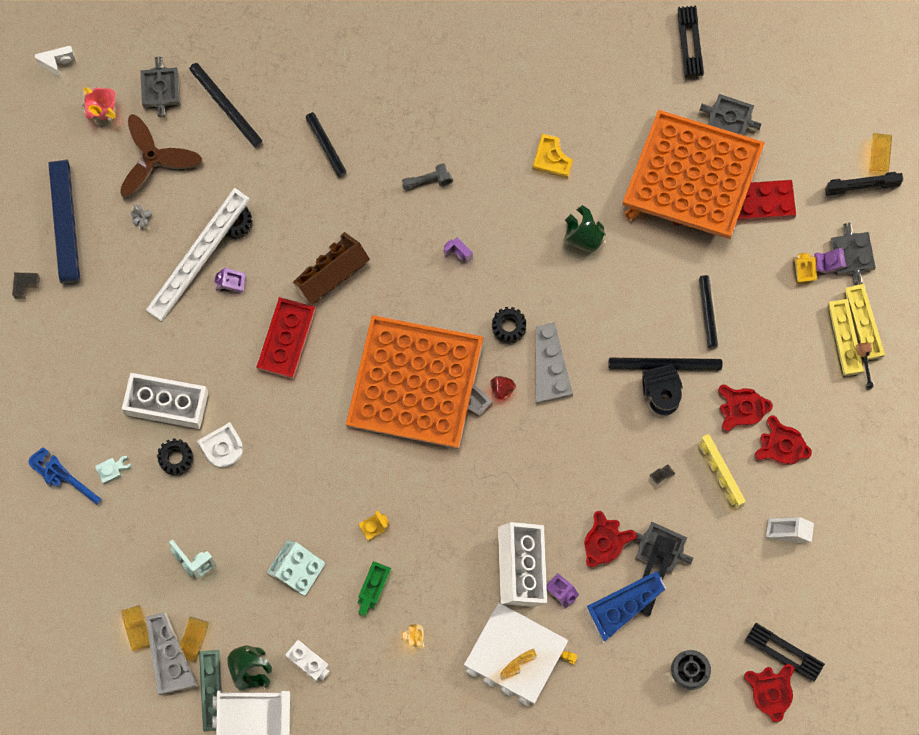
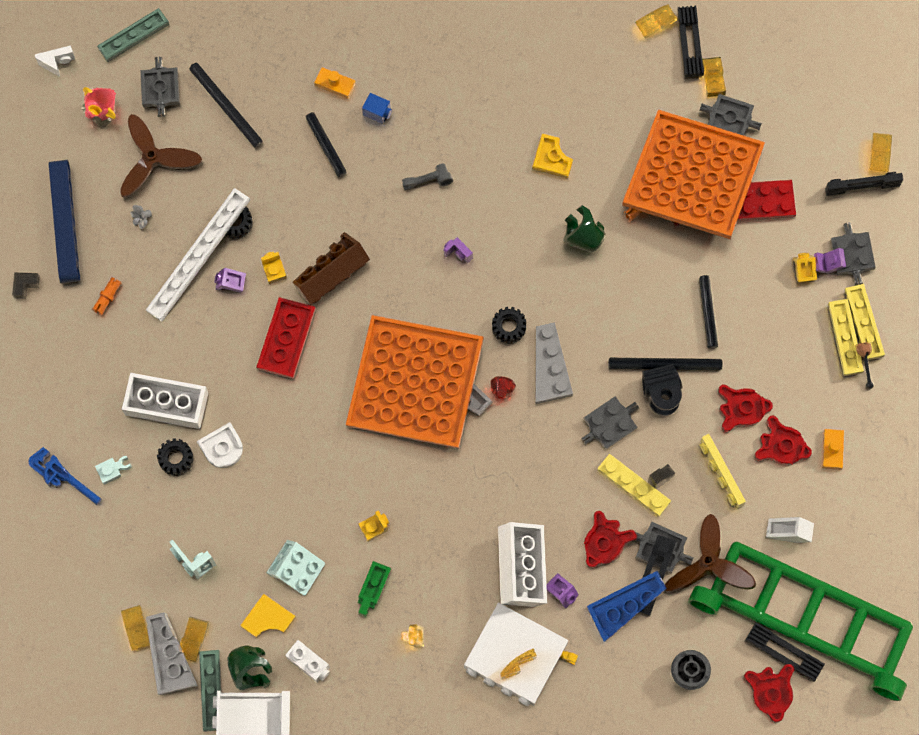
(106, 296): none -> orange pin
(133, 35): none -> sand green tile
(267, 616): none -> yellow tile
(273, 267): none -> yellow bracket
(335, 82): none -> light orange tile
(376, 108): none -> blue brick
(610, 423): none -> dark grey plate
(634, 485): none -> light yellow plate
(656, 20): none -> clear yellow slope
(711, 563): none -> reddish brown piece
(714, 76): none -> clear yellow slope
(833, 449): none -> light orange tile
(885, 682): none -> green fence

